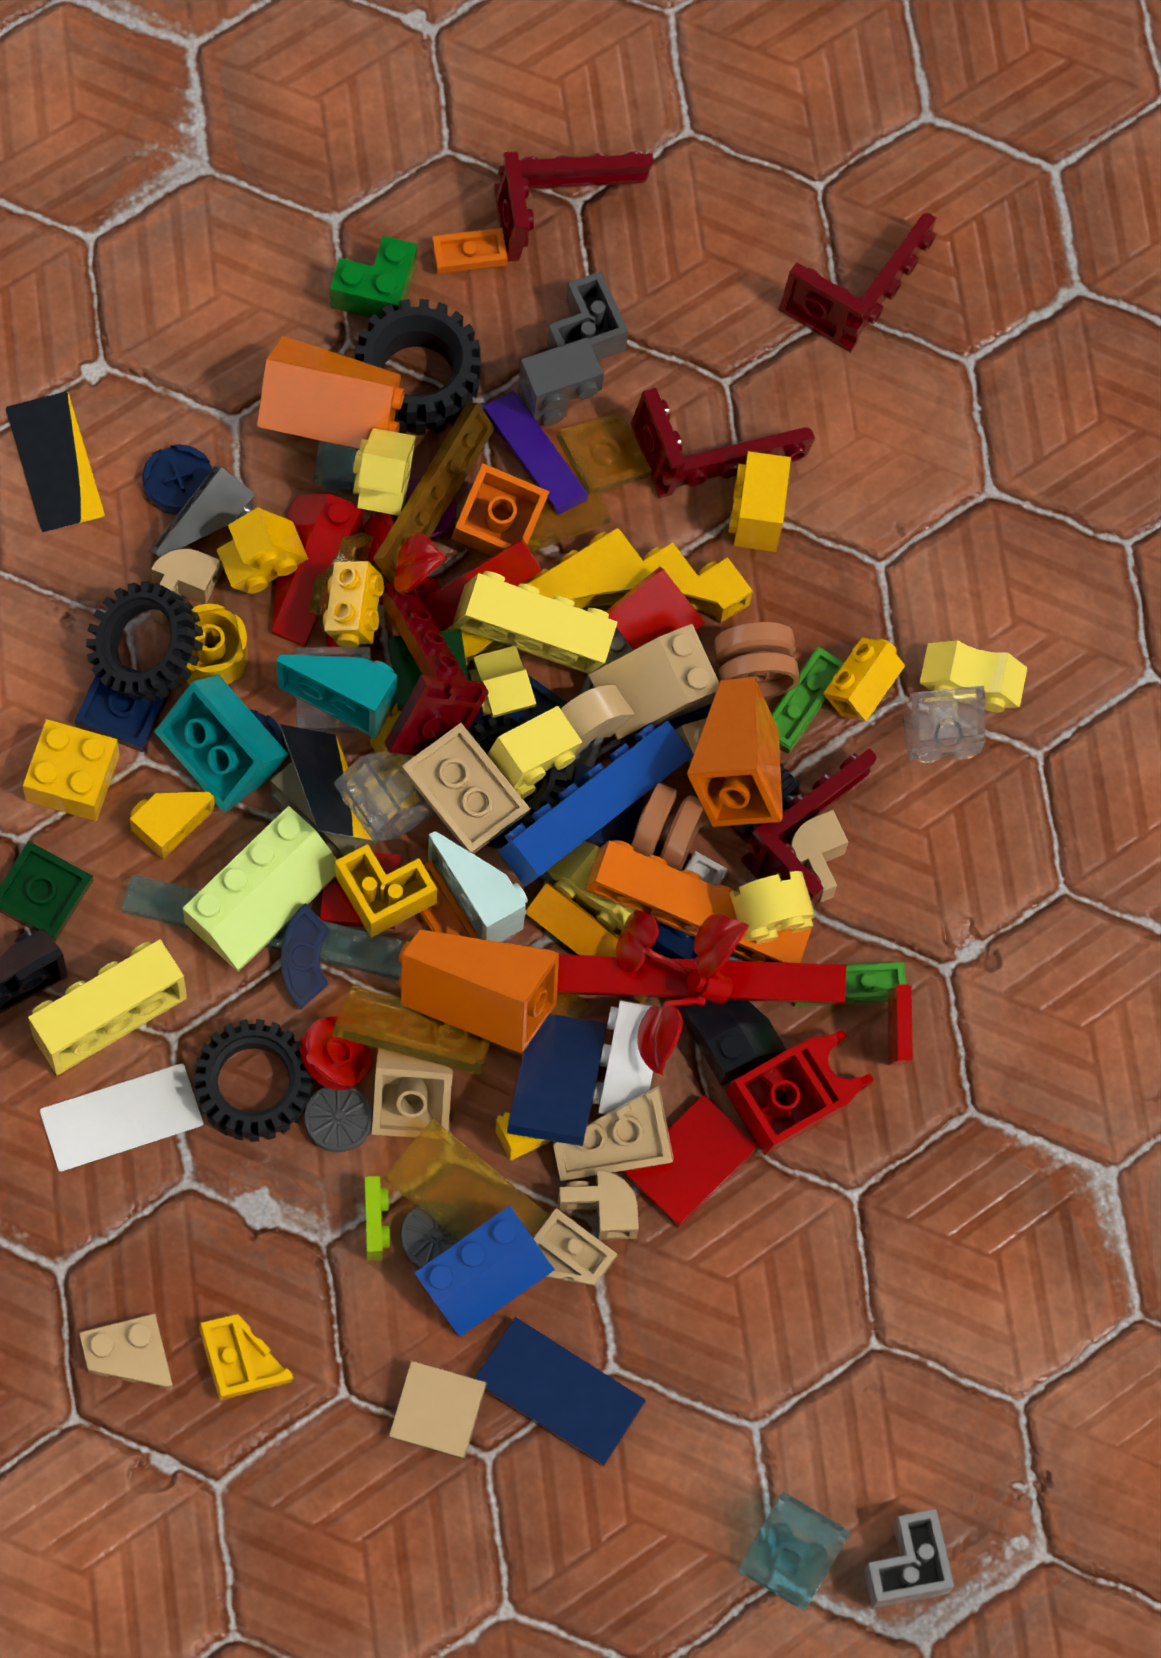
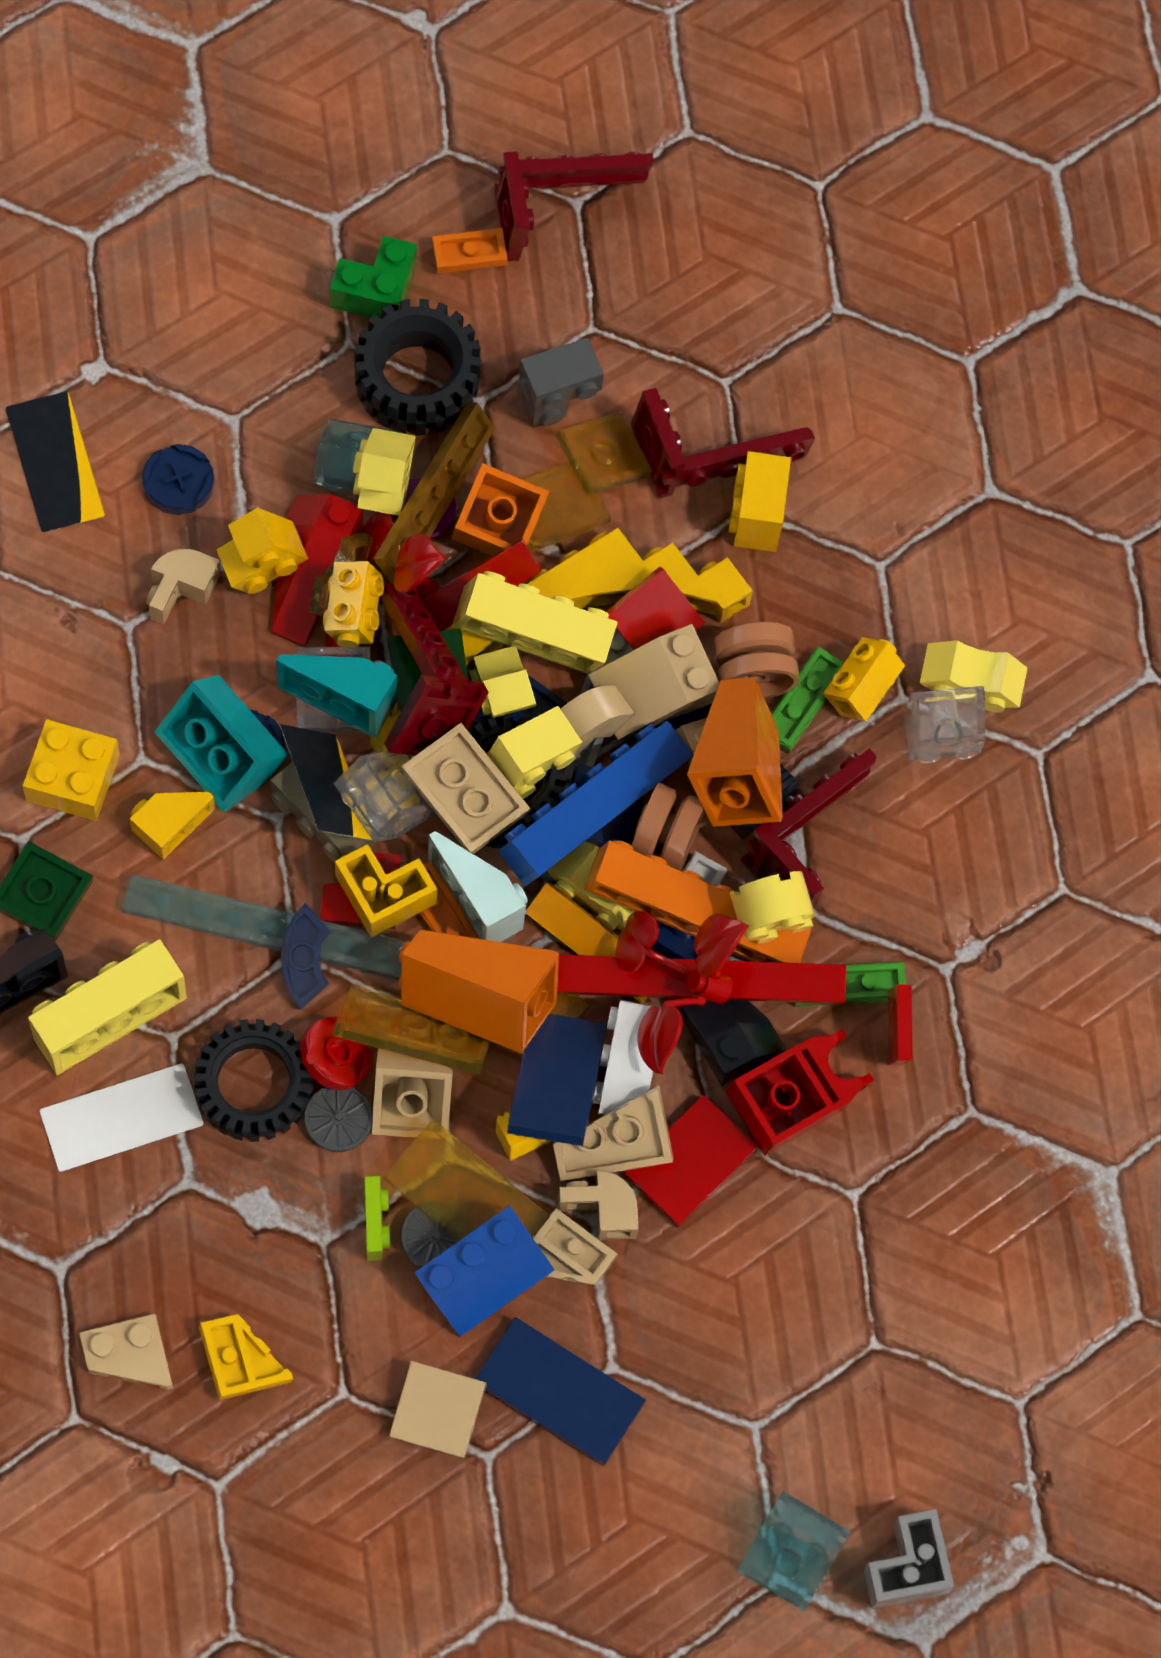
(118, 715): dark blue tile -> none
(179, 653): black tyre -> none
(211, 507): dark grey slope -> none
(230, 645): yellow brick -> none
(261, 889): yellowish green slope -> none
(326, 395): orange slope -> none
(535, 452): dark purple tile -> none
(592, 316): dark grey brick -> none
(820, 842): tan brick -> none
(838, 313): dark red bracket -> none

